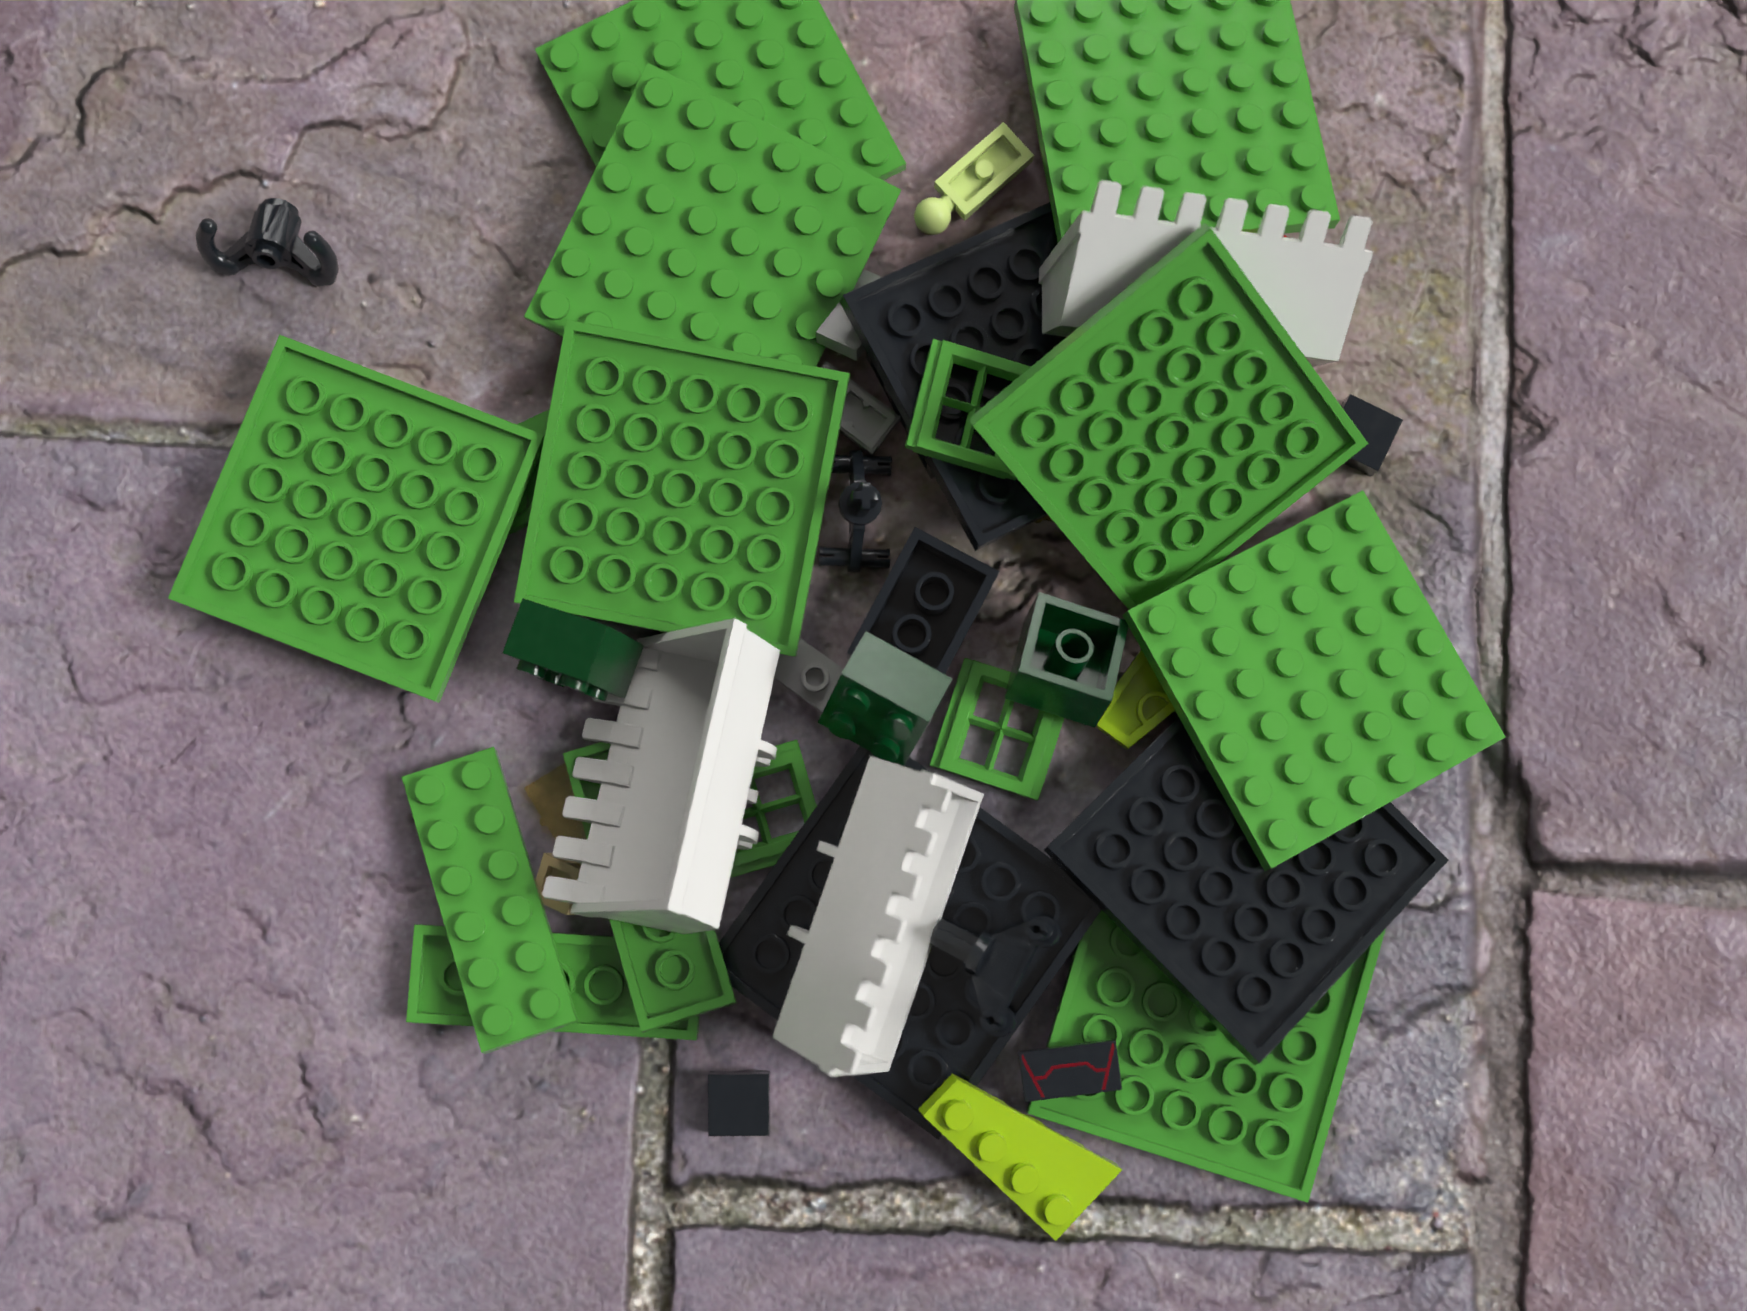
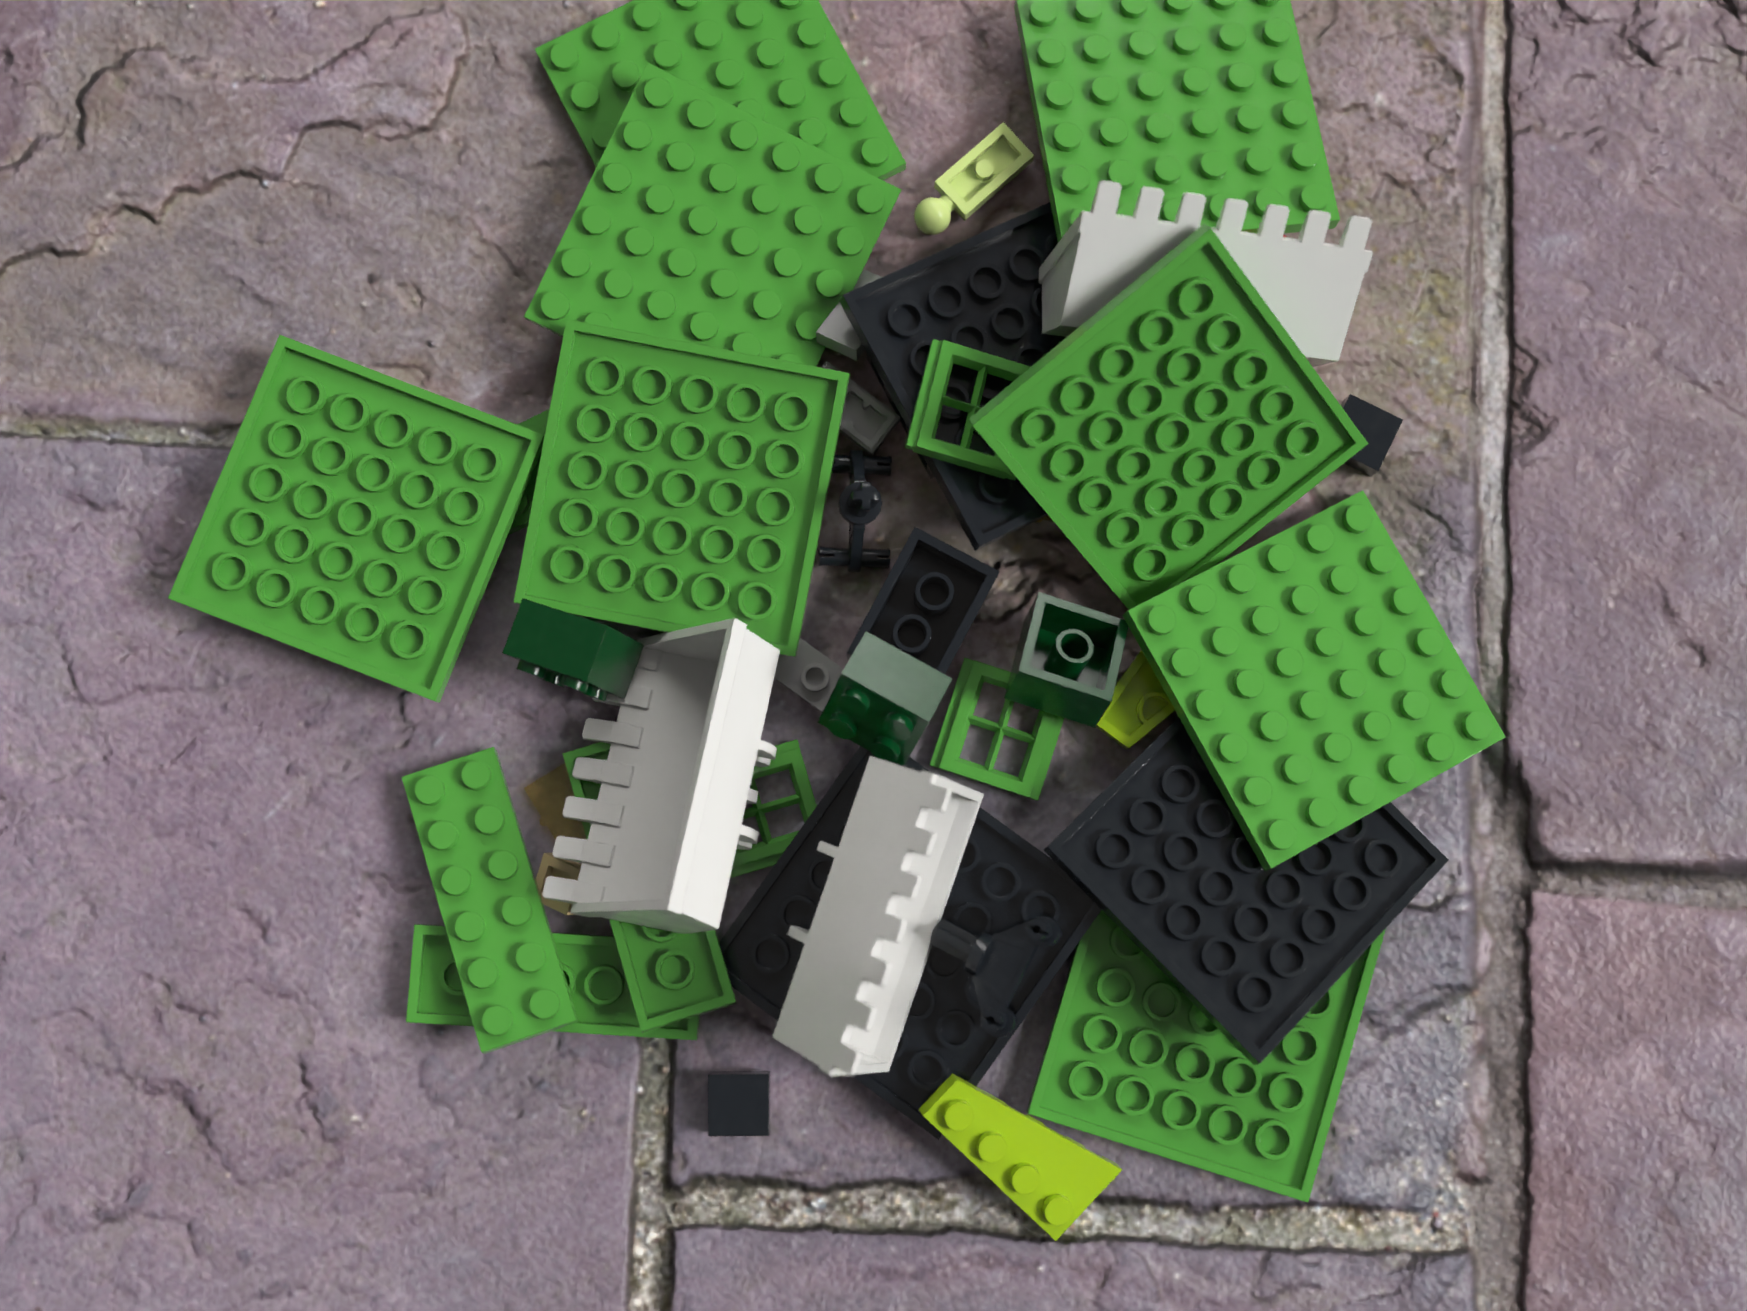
(271, 244): black piece -> none
(1069, 1070): black tile -> none

